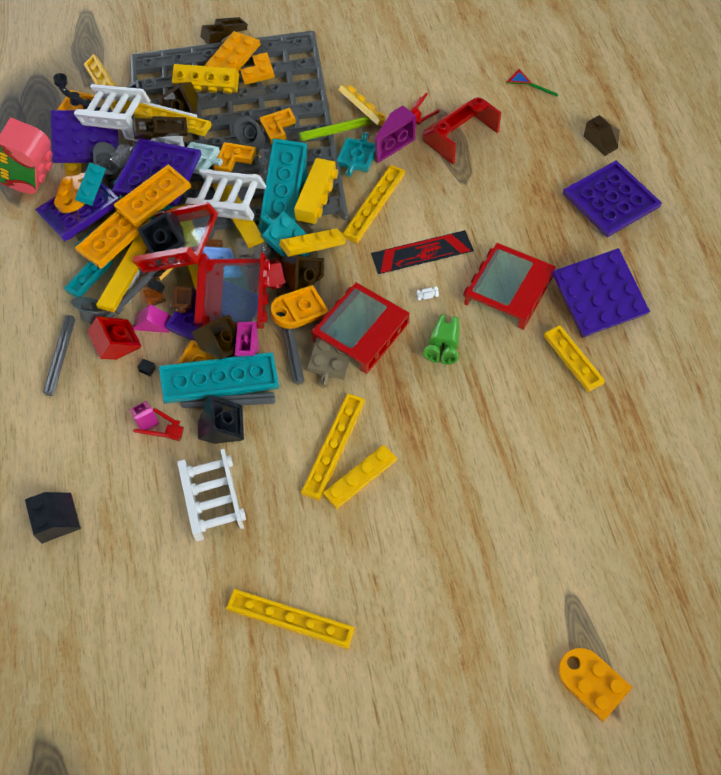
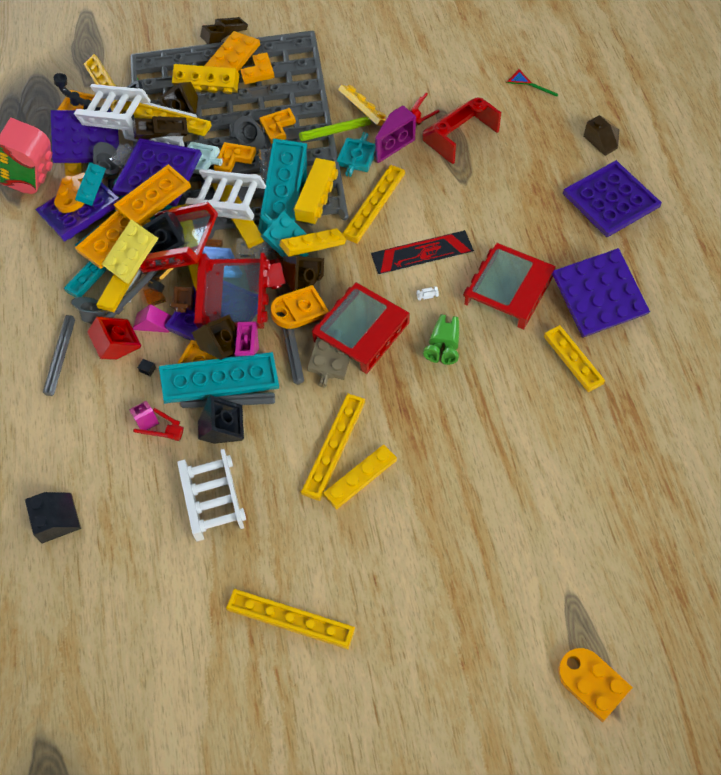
(129, 251): none -> light yellow plate

